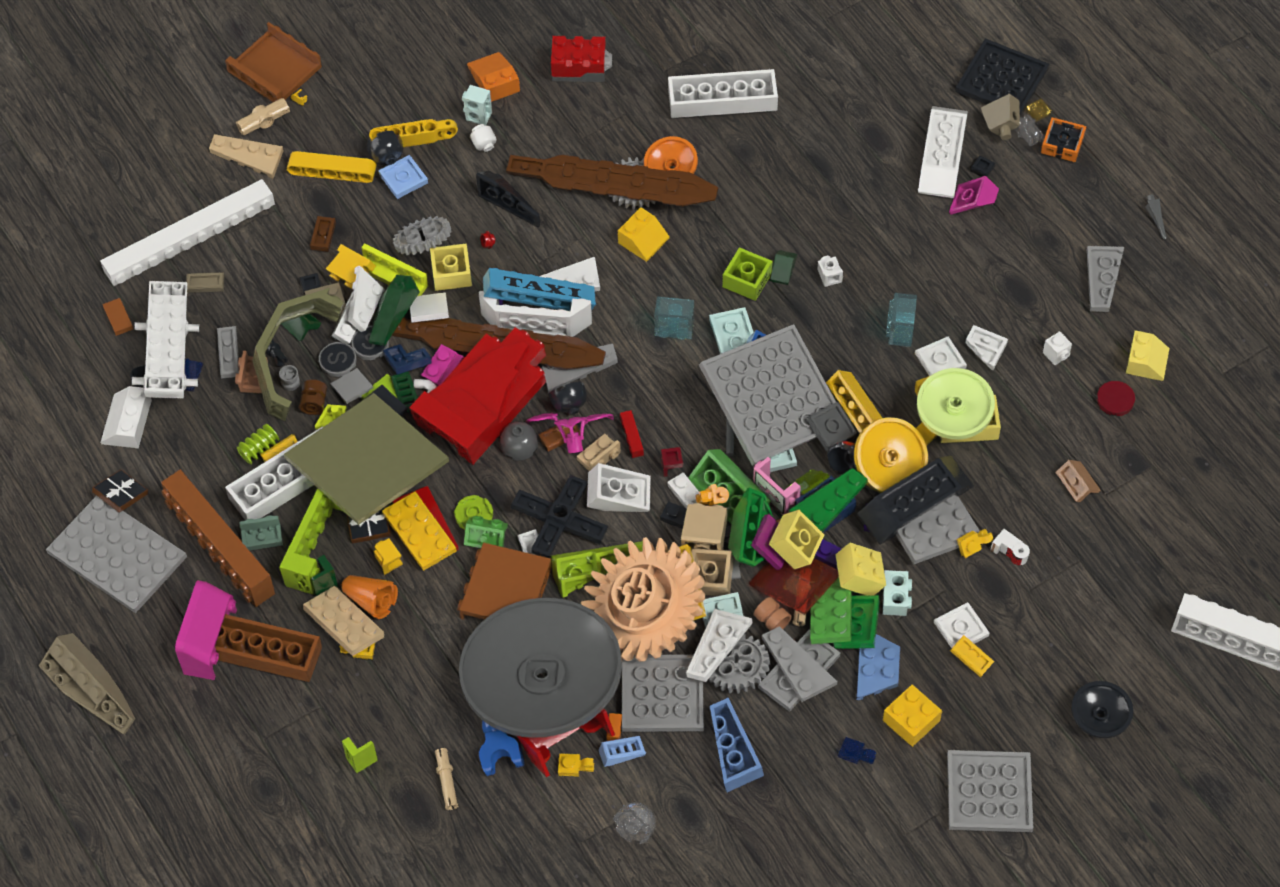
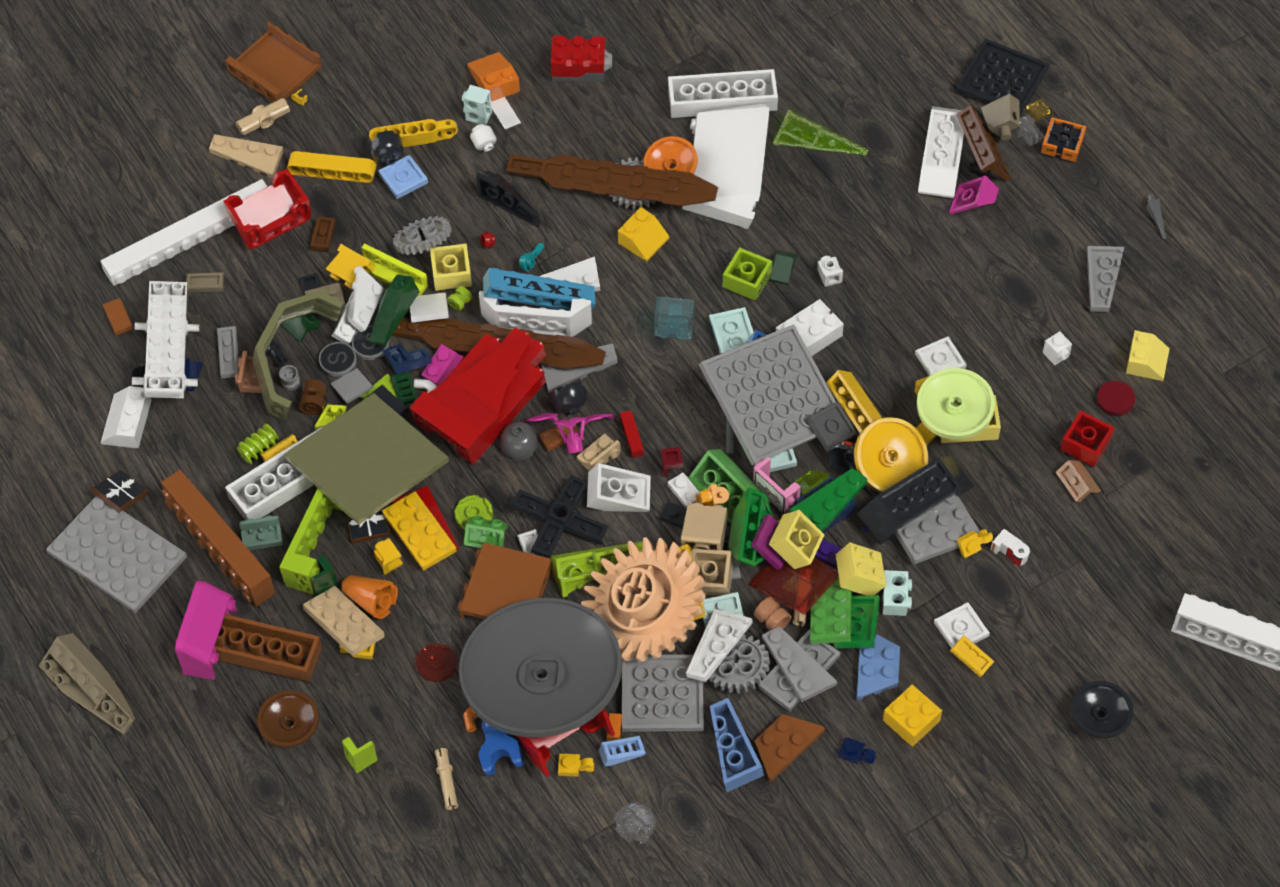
(269, 210): none -> red windscreen
(287, 708): none -> reddish brown dish
(436, 662): none -> clear red tile
(461, 296): none -> lime wheel
(469, 718): none -> orange arm
(505, 113): none -> white sticker
(527, 260): none -> teal plate
(731, 157): none -> white windscreen
(785, 742): none -> dark orange wing
(805, 133): none -> clear neon green wedge
(816, 326): none -> white piece
(901, 319): clear light blue brick -> none
(982, 143): none -> reddish brown fence
(986, 345): white wing -> none
(989, 791): light grey plate -> none
(1087, 438): none -> red brick

